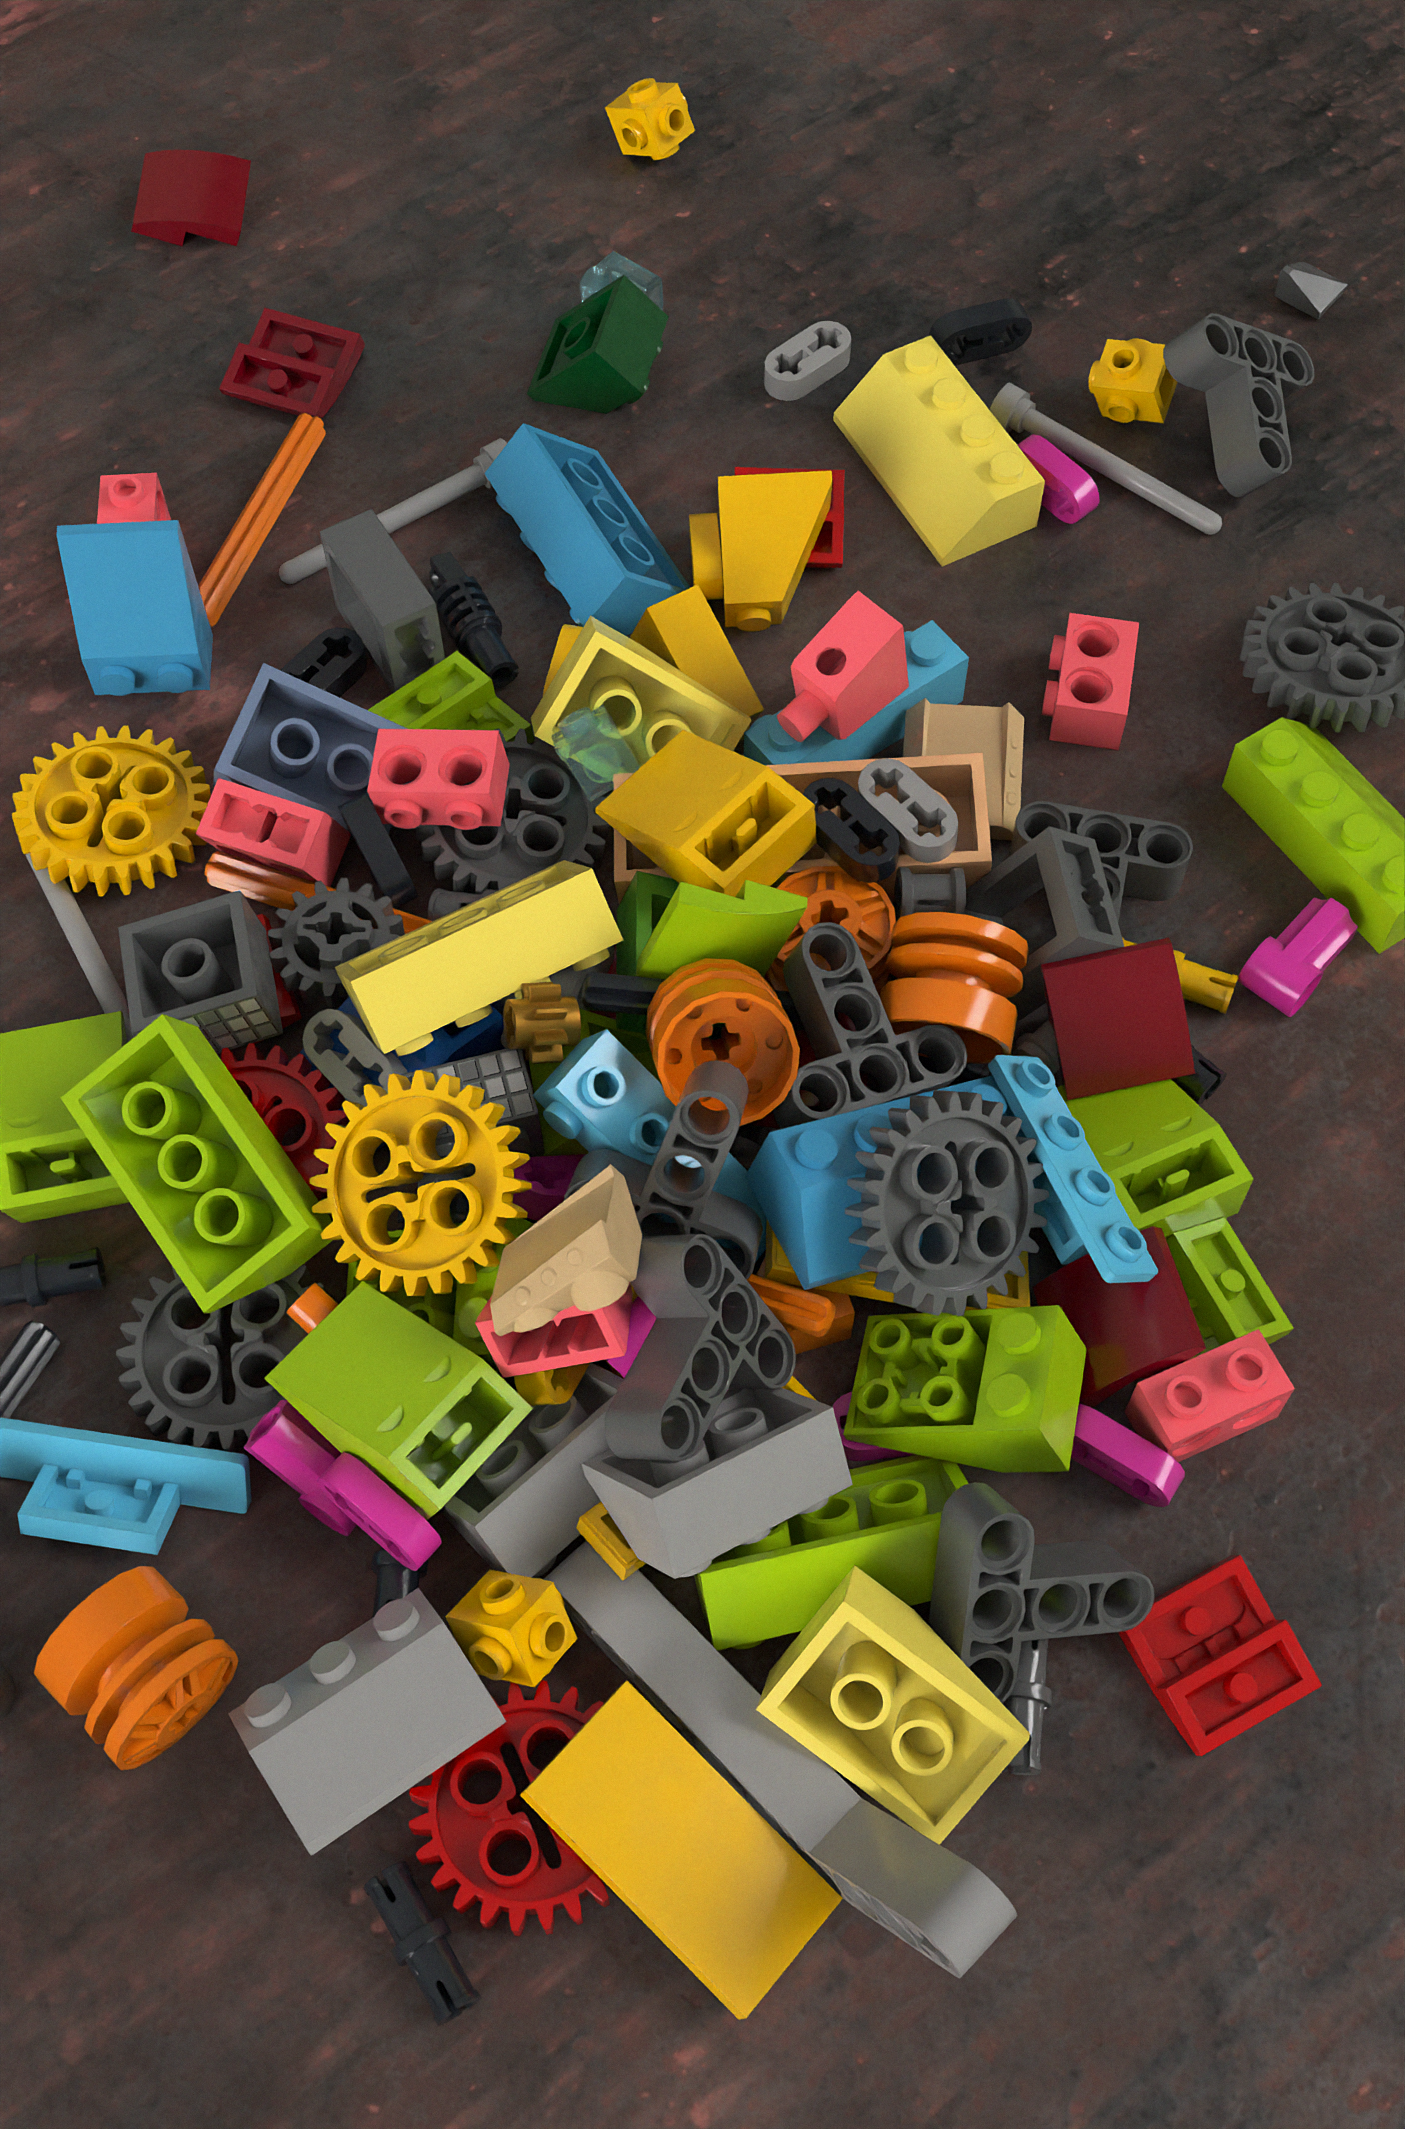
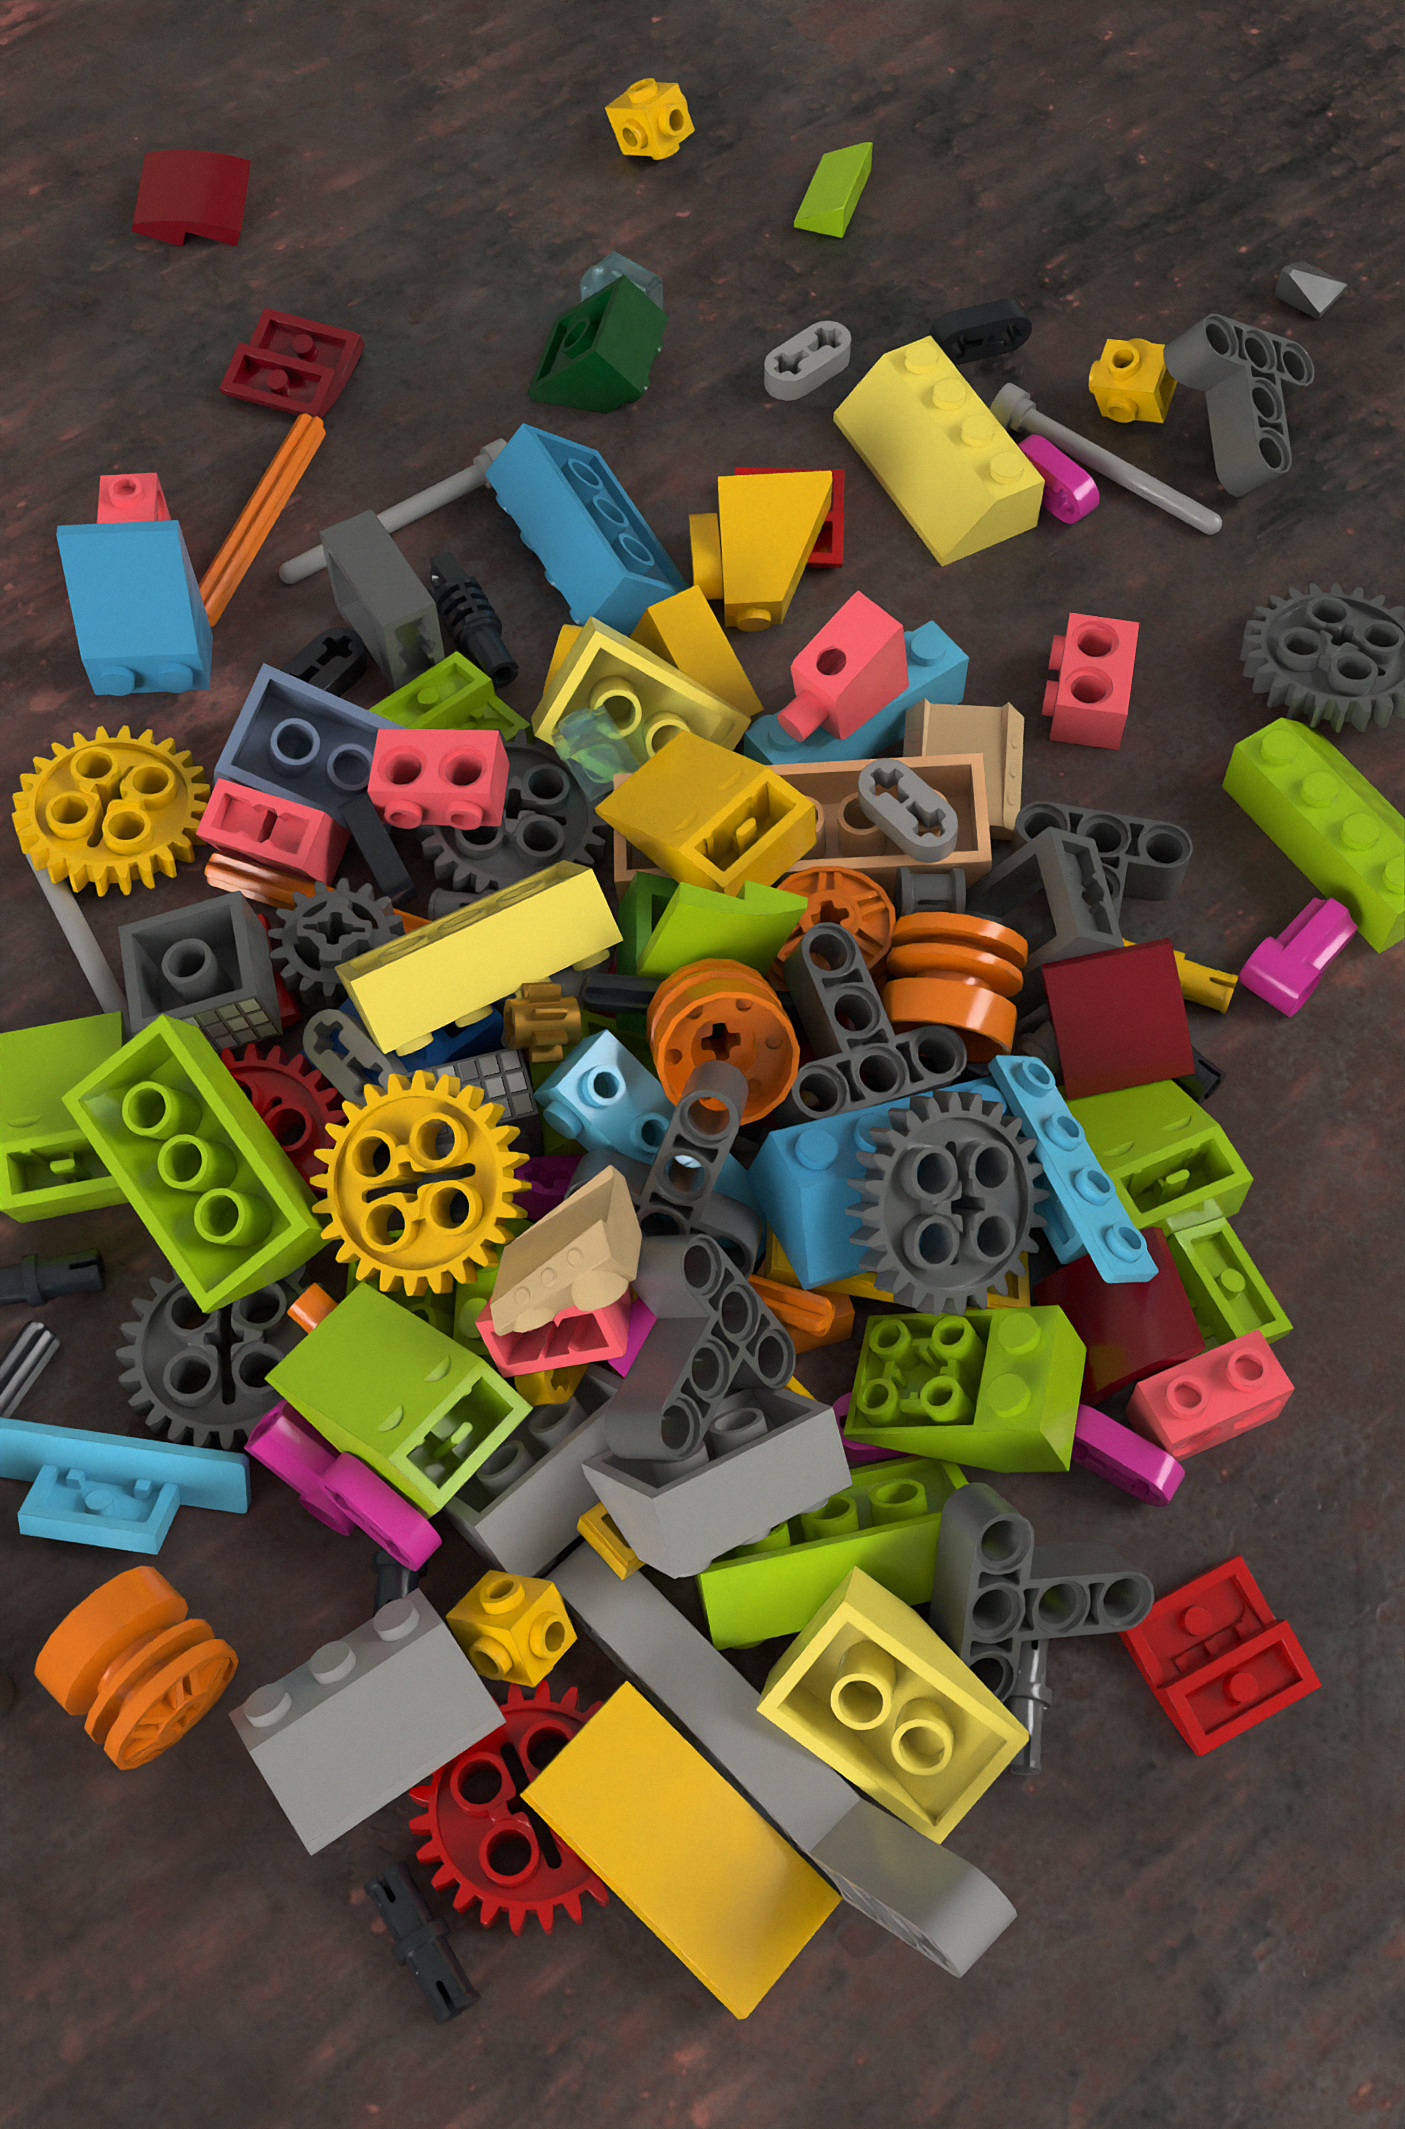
(835, 190): none -> lime slope
(856, 824): black beam -> none

